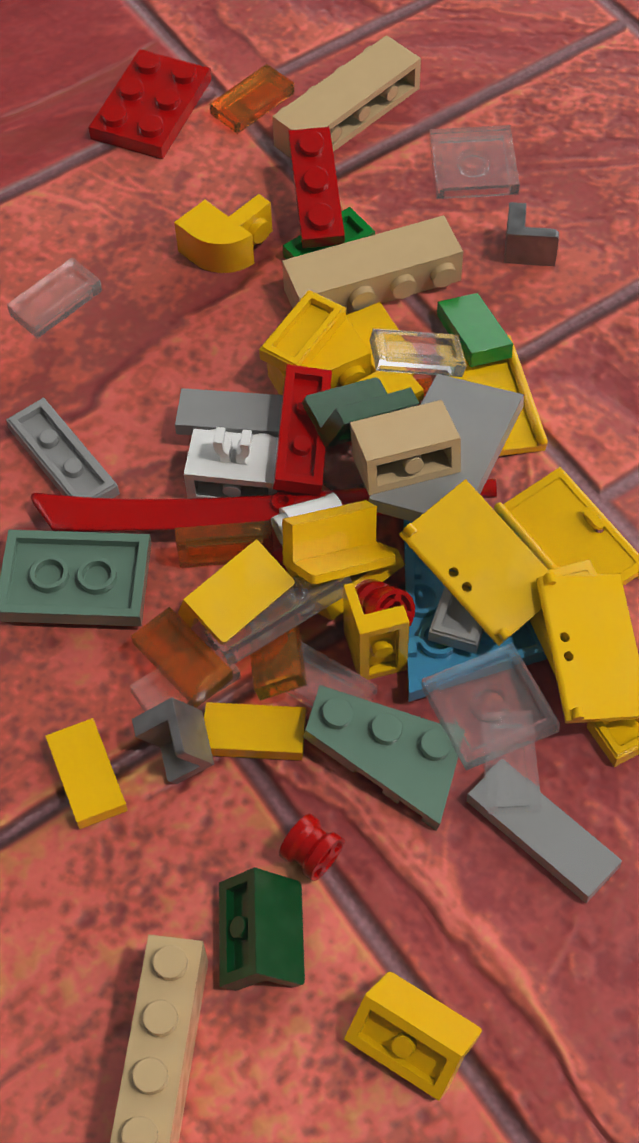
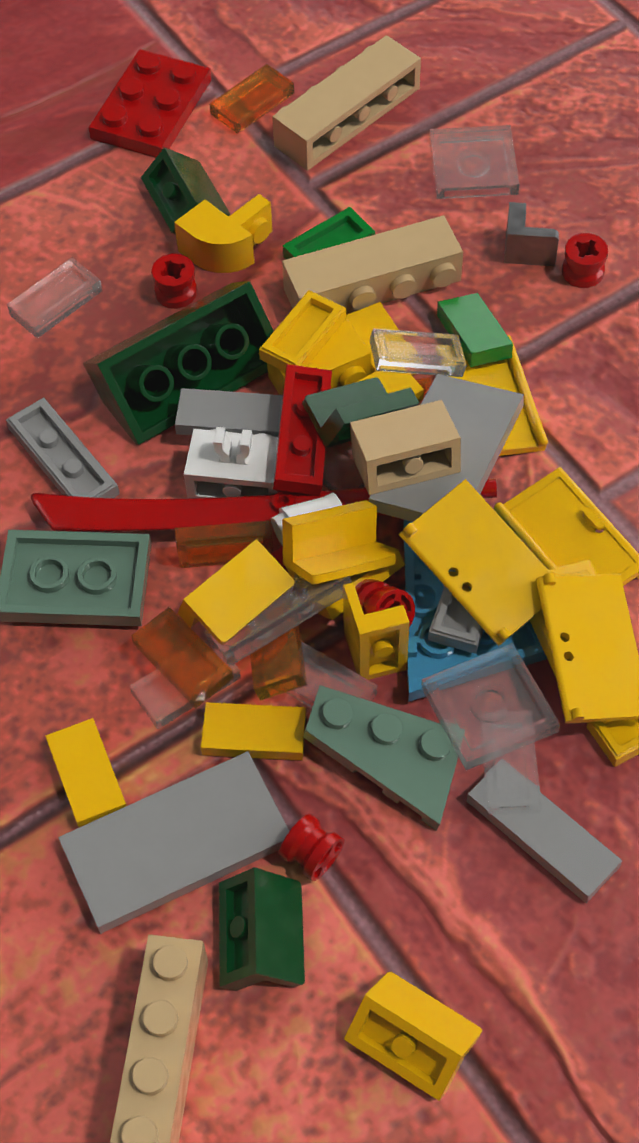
(174, 281): none -> red wheel
(174, 841): none -> light grey tile
(179, 185): none -> dark green panel
(179, 734): flat silver panel -> none
(199, 347): none -> dark green slope
(316, 187): red plate -> none
(584, 260): none -> red wheel

